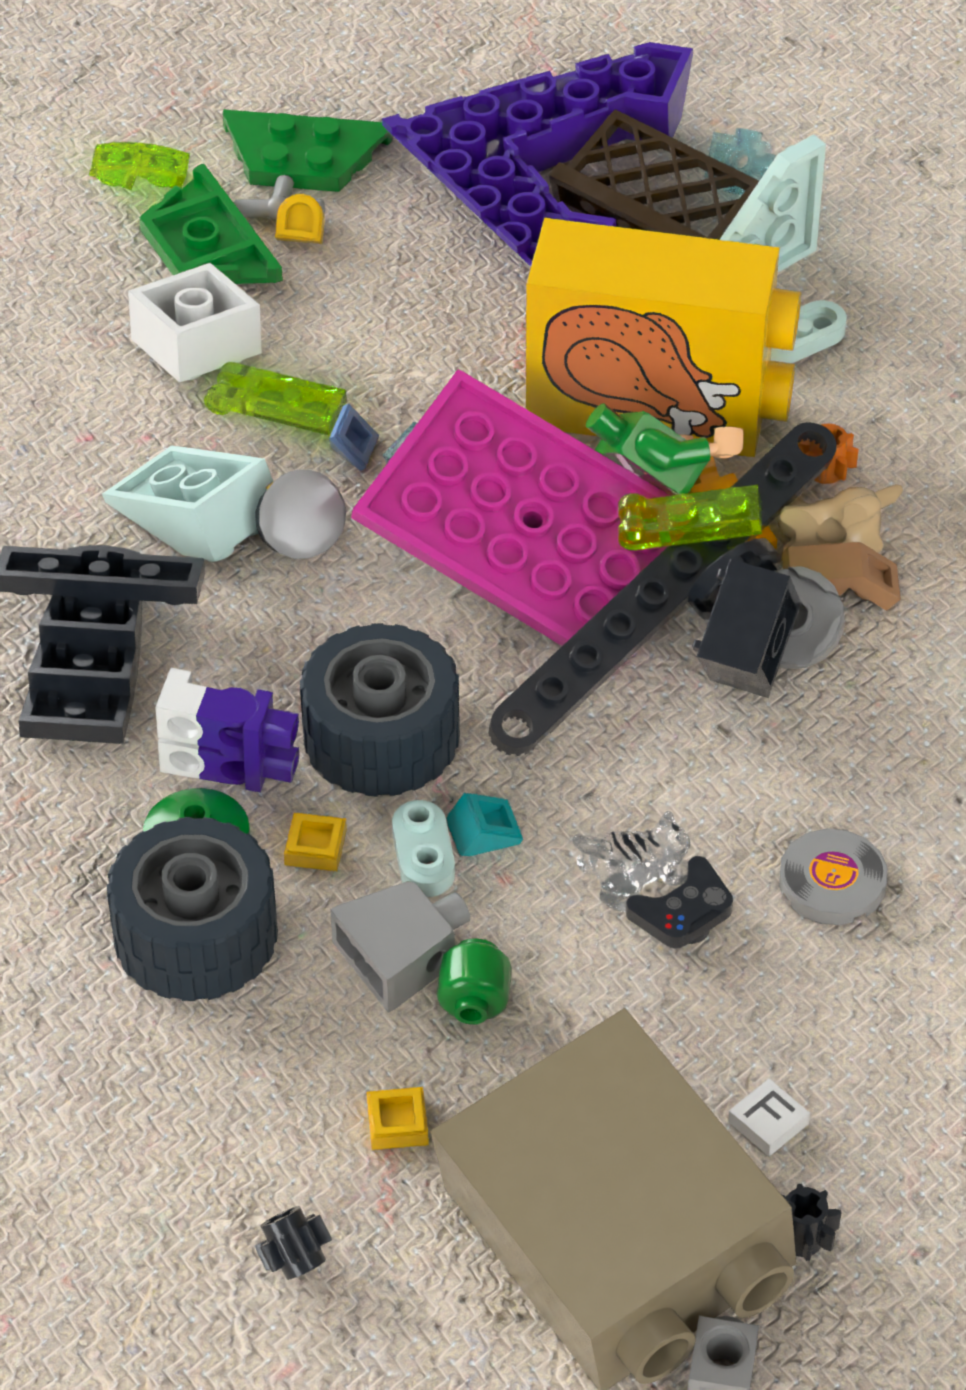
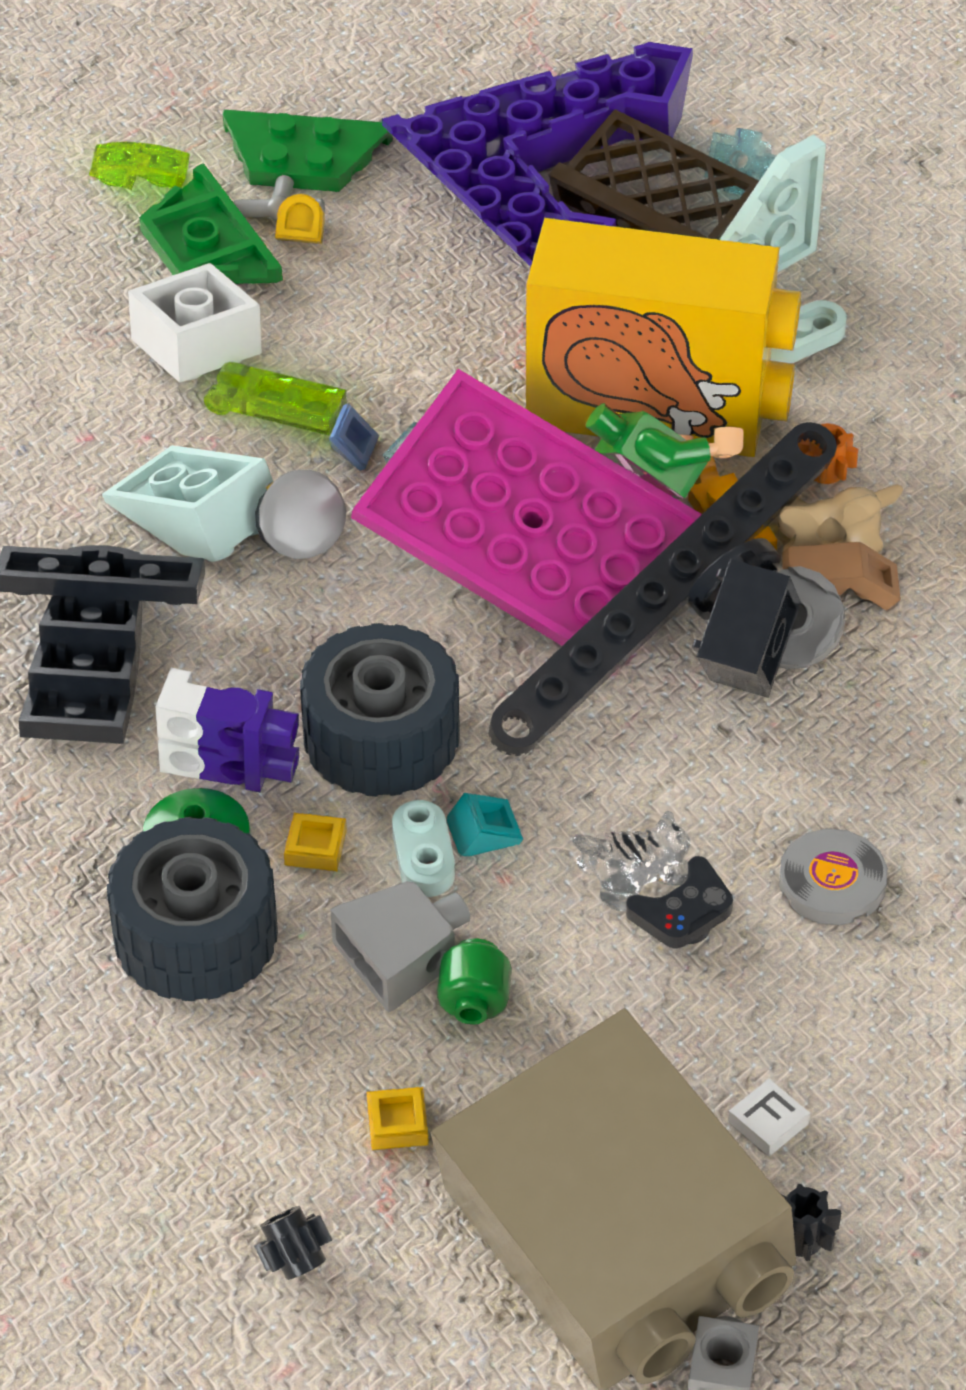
(688, 517): clear neon green plate -> none

